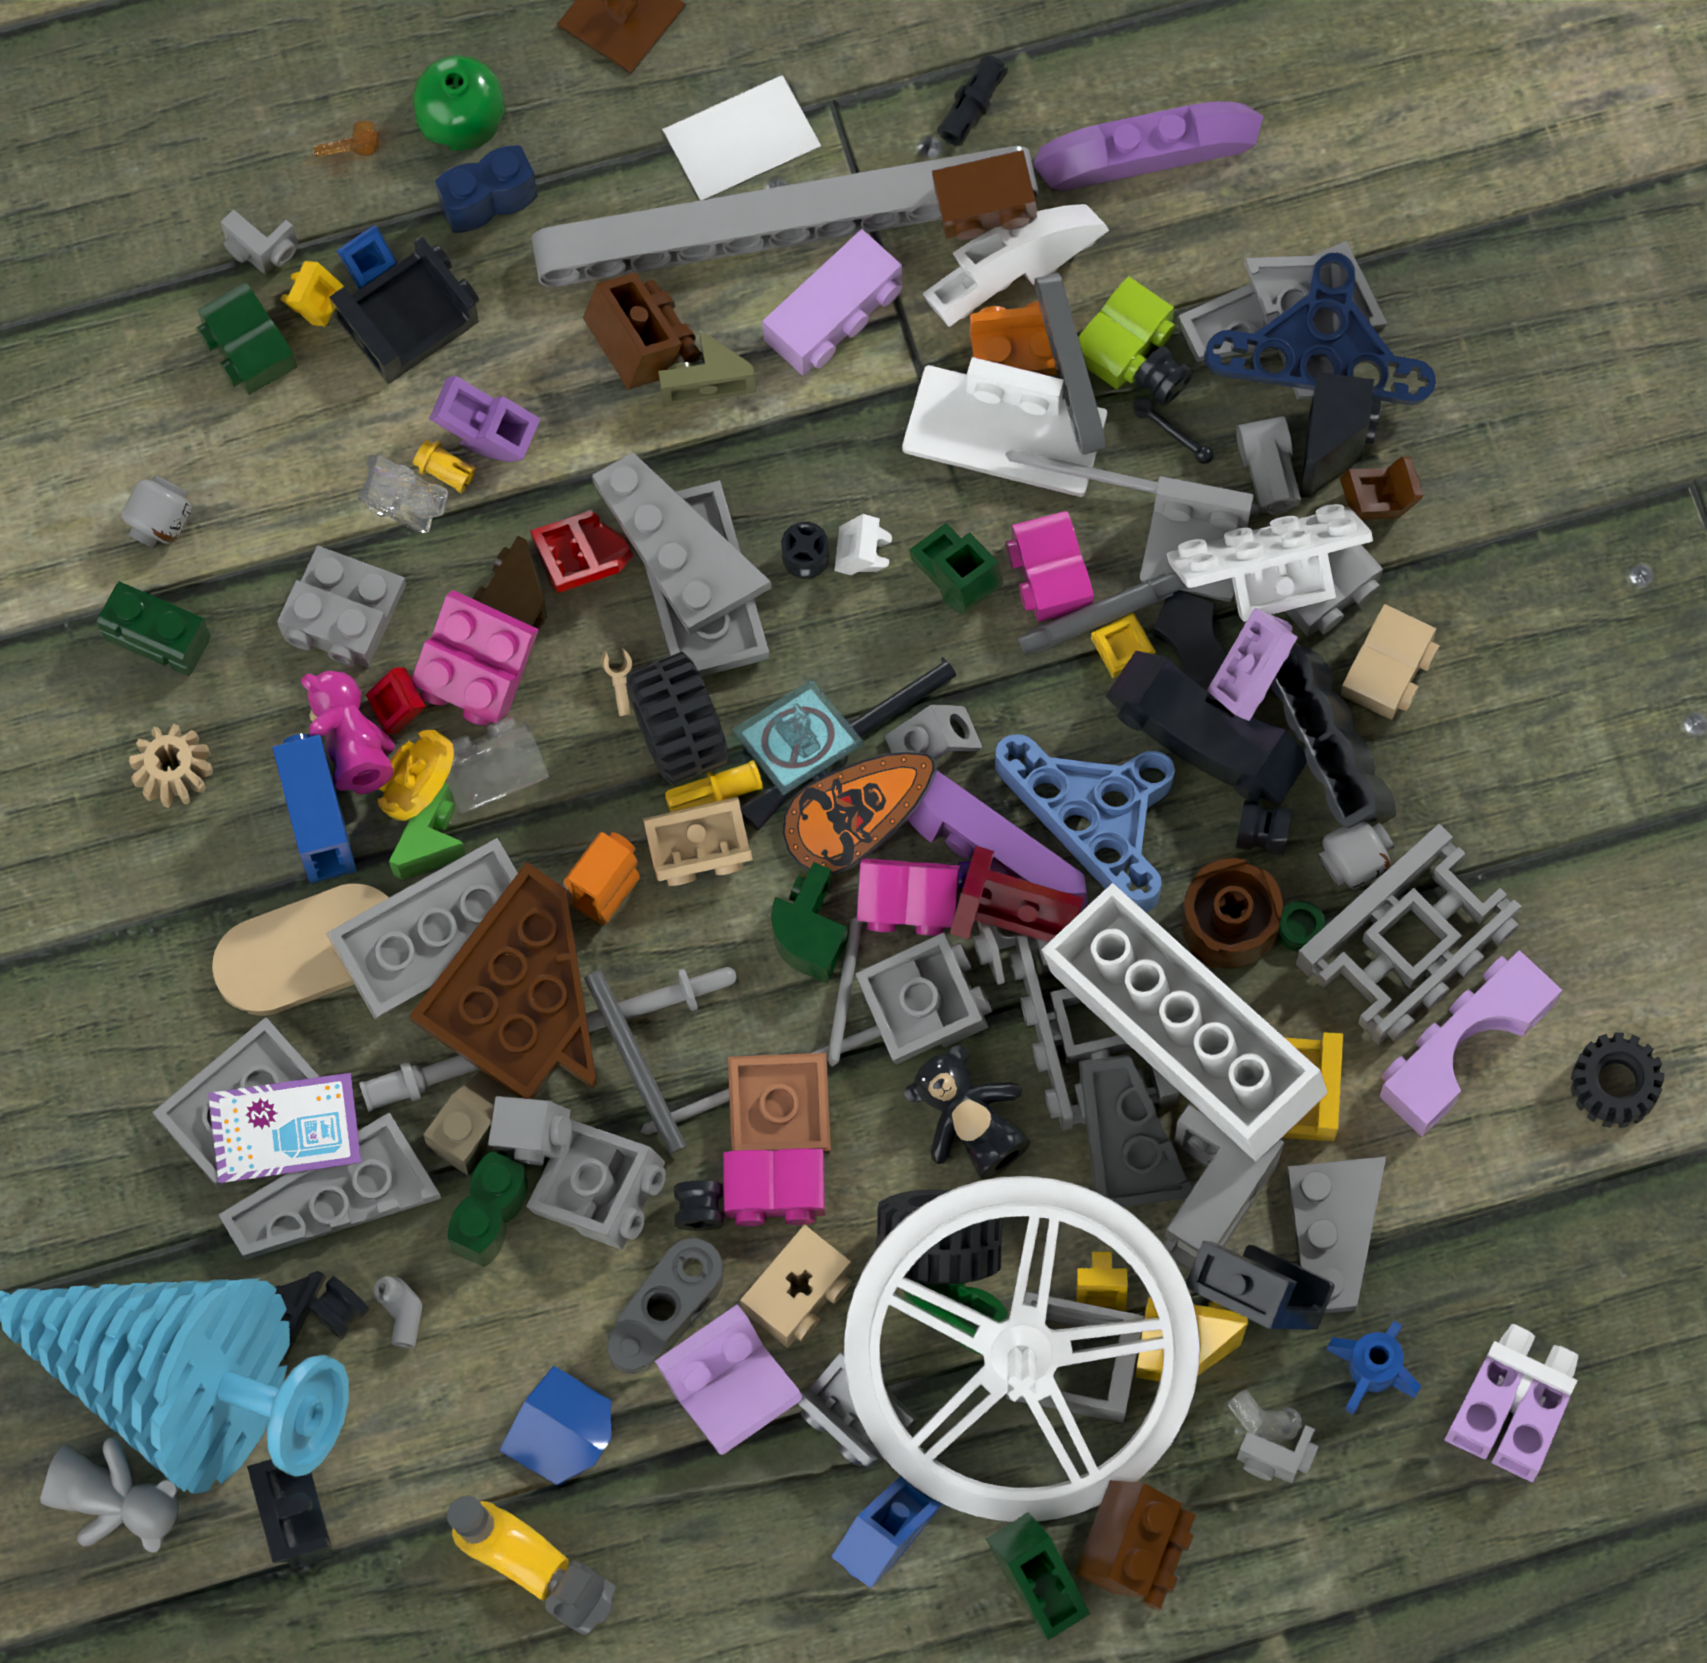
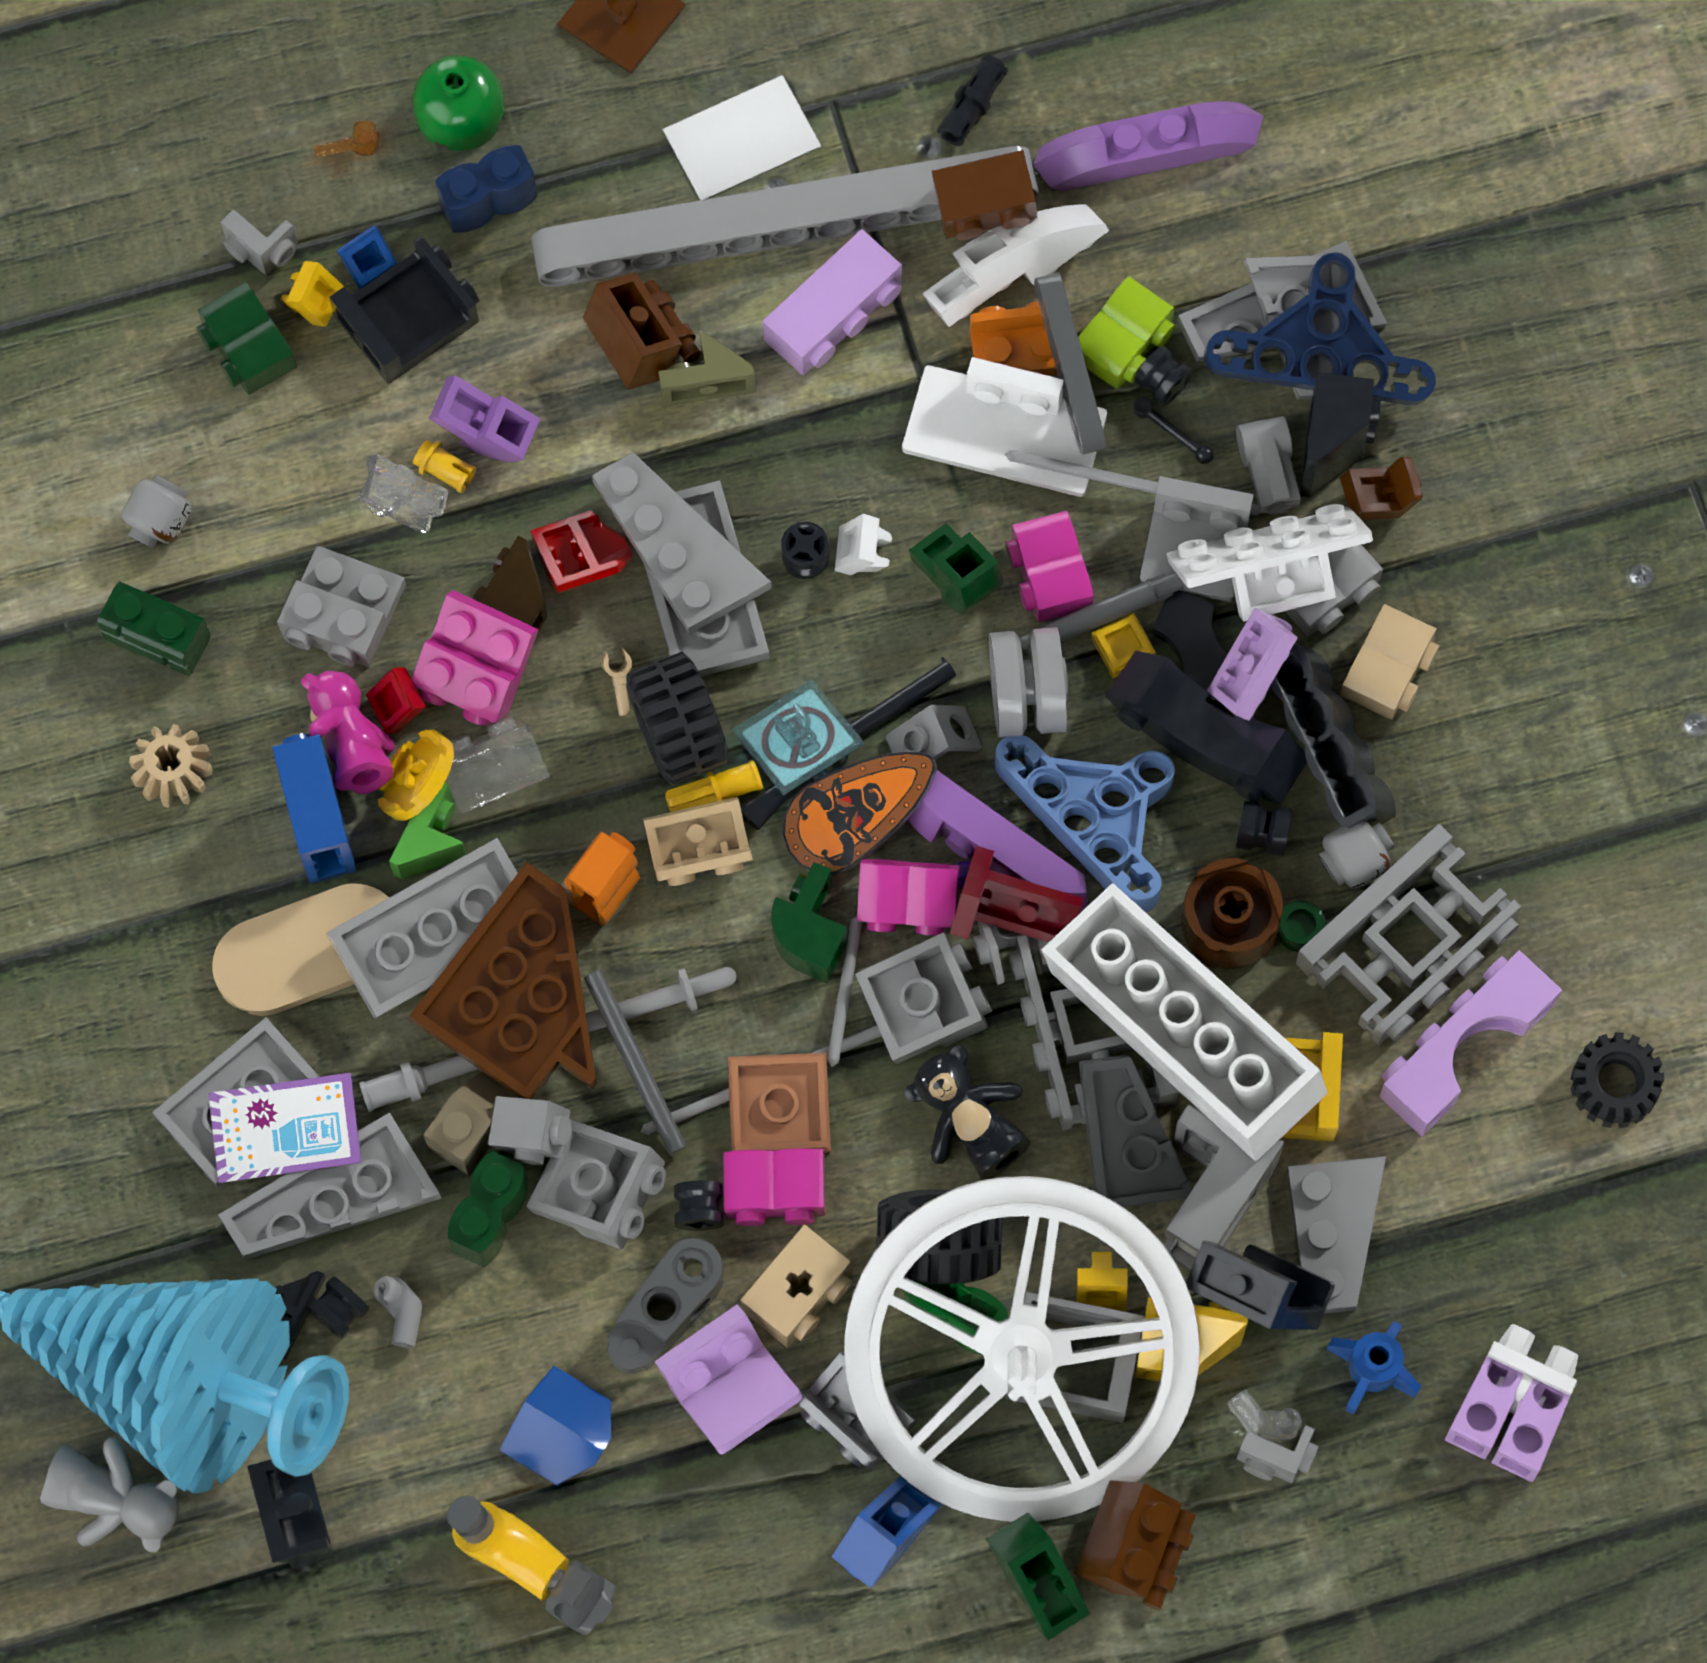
(1033, 682): none -> light grey wheel

